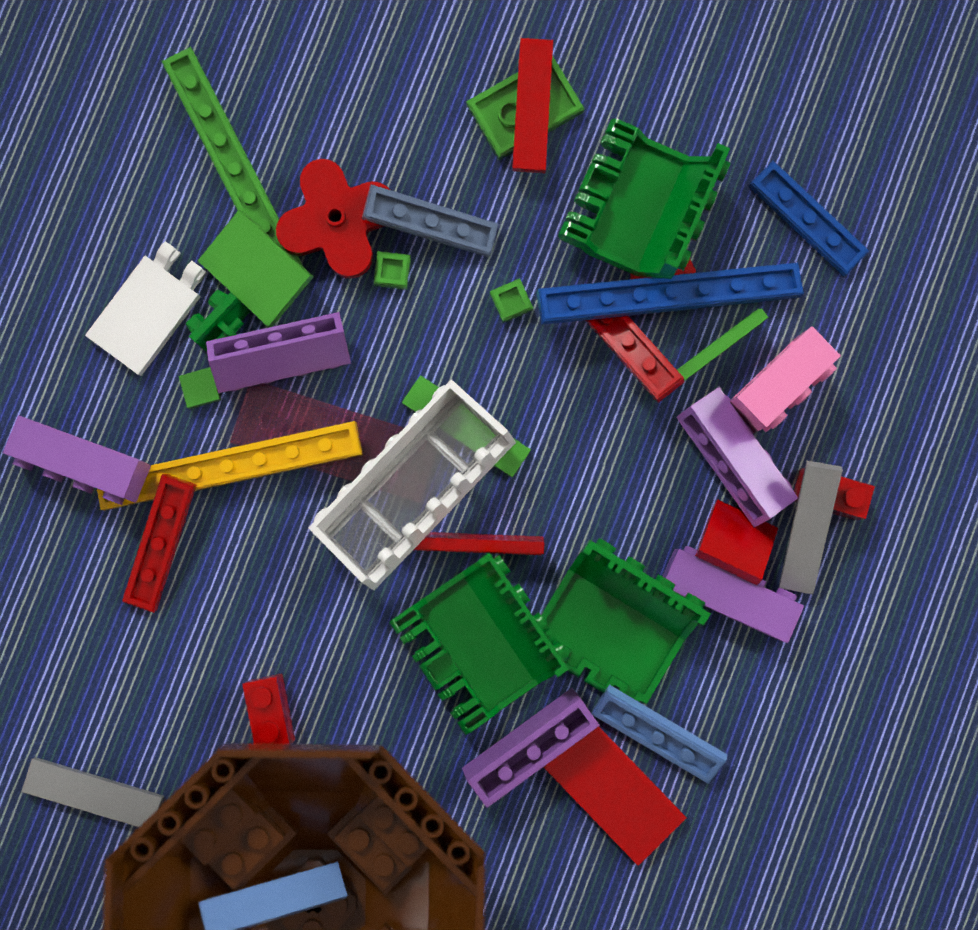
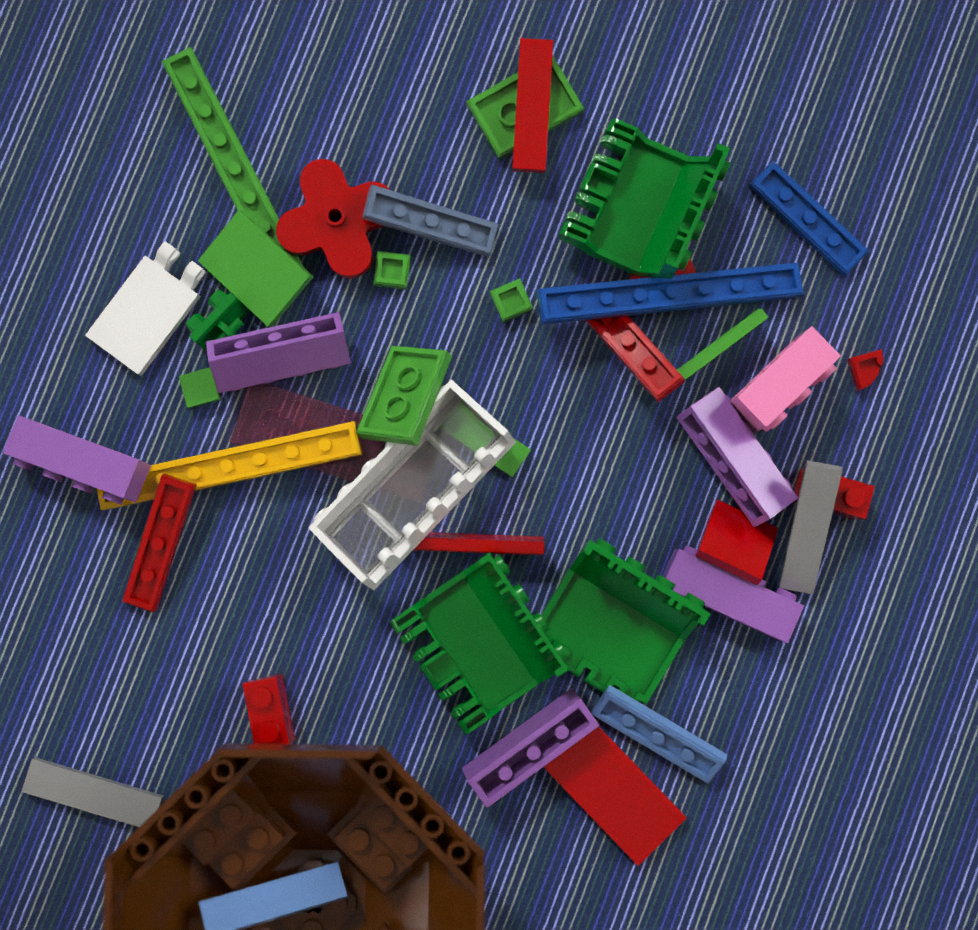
(404, 395): none -> bright green tile
(865, 368): none -> red tile

